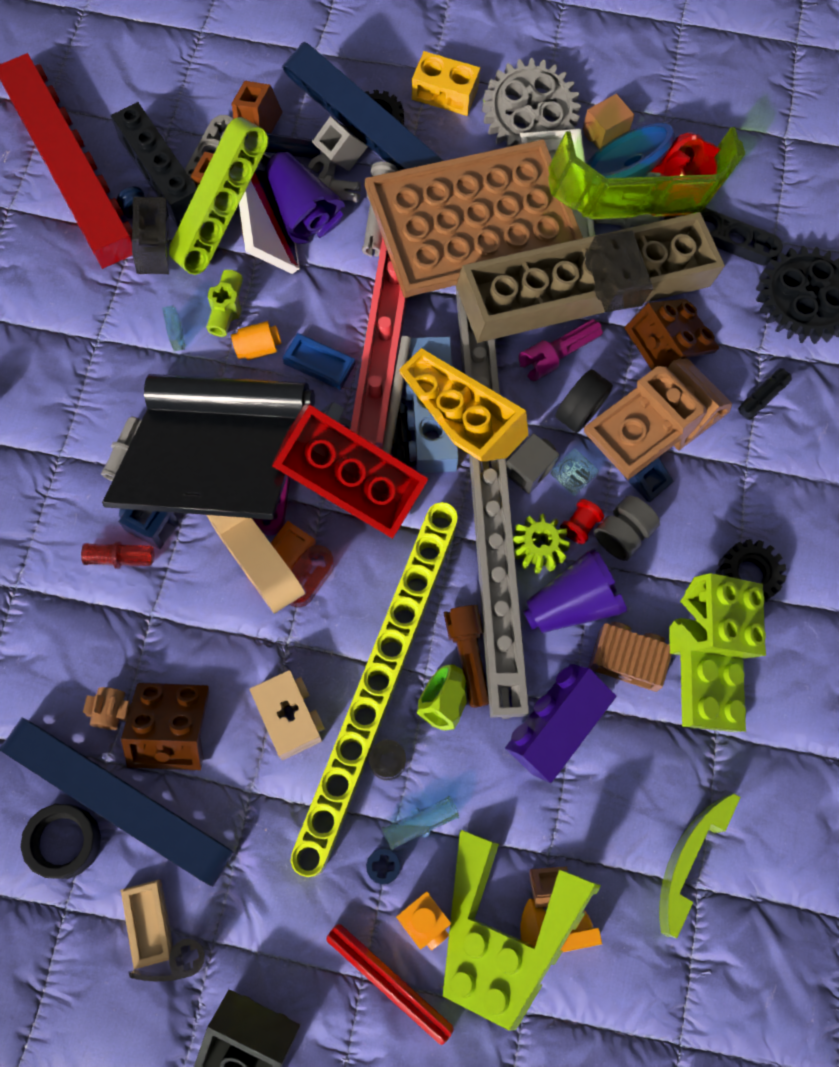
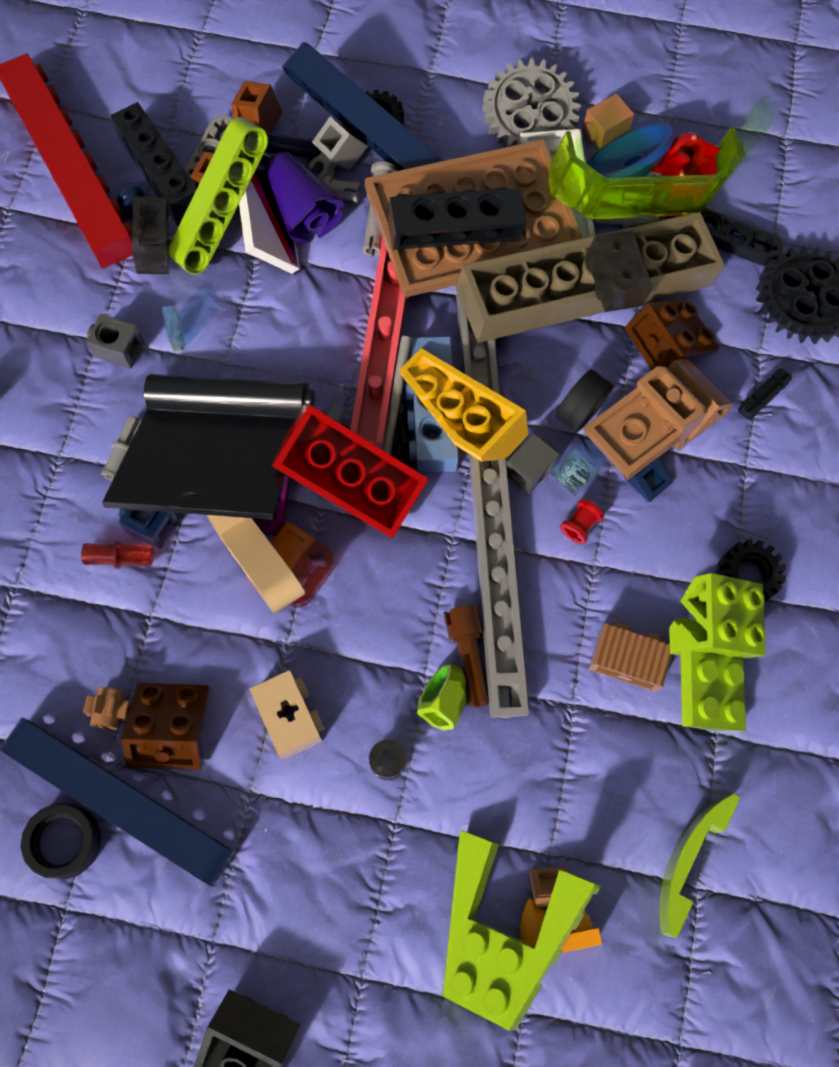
(121, 351): none -> dark grey brick
(147, 923): tan tile -> none
(178, 967): clear smoke panel -> none
(224, 303): lime axle -> none
(256, 340): light orange brick -> none
(319, 361): blue tile -> none
(366, 697): neon yellow beam -> none
(375, 857): dark blue bush -> none
(390, 984): red axle -> none
(420, 823): clear light blue pin -> none
(424, 922): light orange brick -> none
(443, 229): none -> black brick
(445, 83): yellow brick -> none
(547, 355): magenta piece -> none
(547, 554): lime gear -> none
(560, 722): dark purple brick -> none
(576, 596): dark purple cone -> none
(627, 527): dark grey wheel -> none

